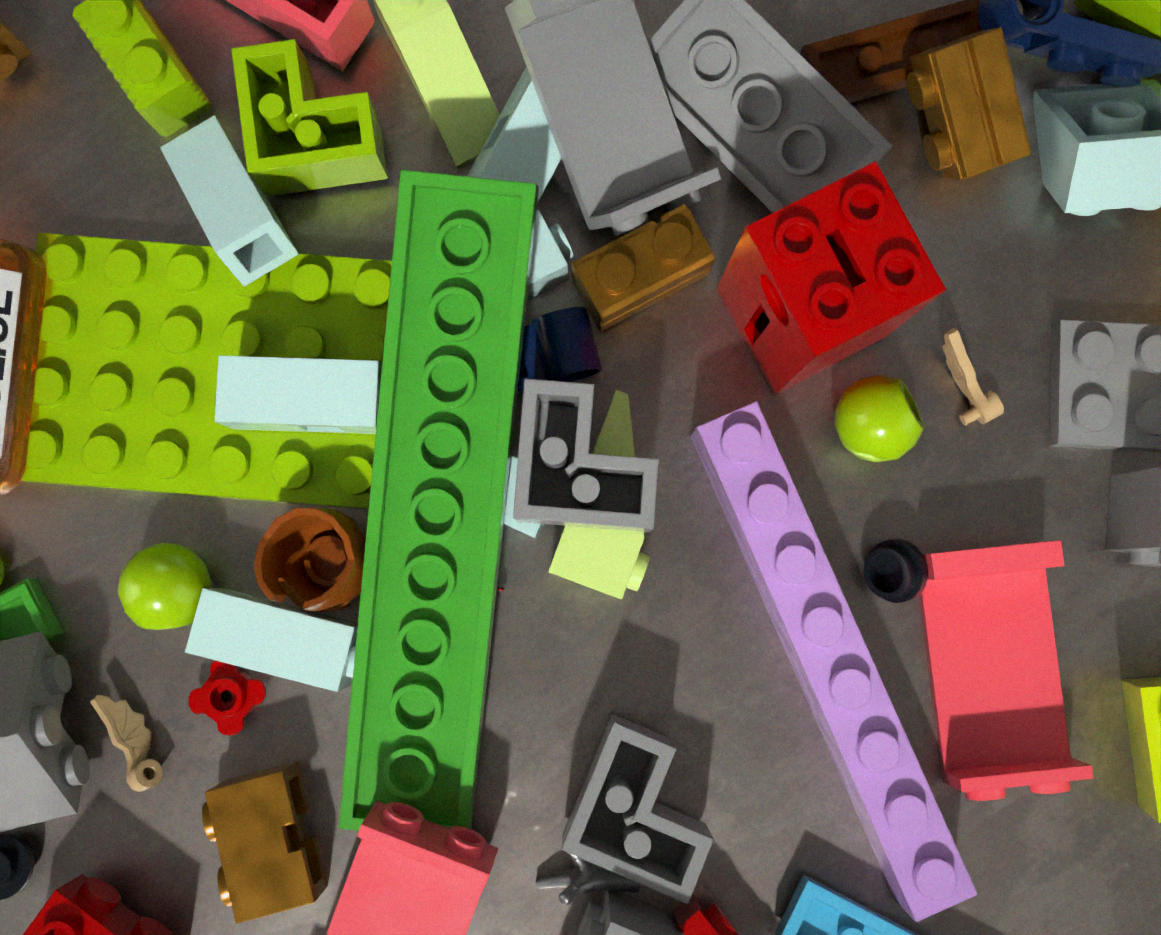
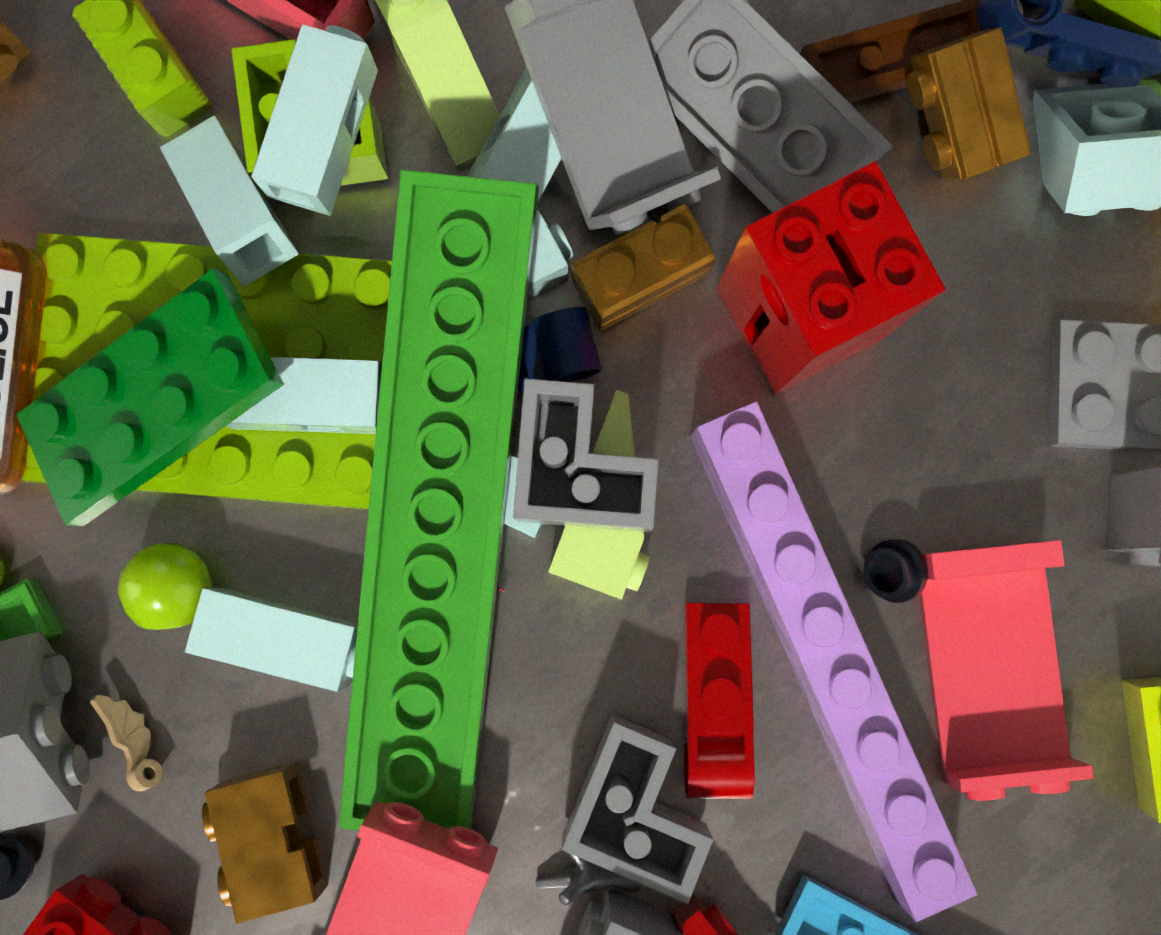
(149, 398): none -> green plate
(246, 695): red plate -> none
(311, 559): dark orange helmet -> none
(316, 118): none -> light aqua brick
(718, 702): none -> red plate
(878, 419): lime piece -> none
(982, 405): tan piece -> none

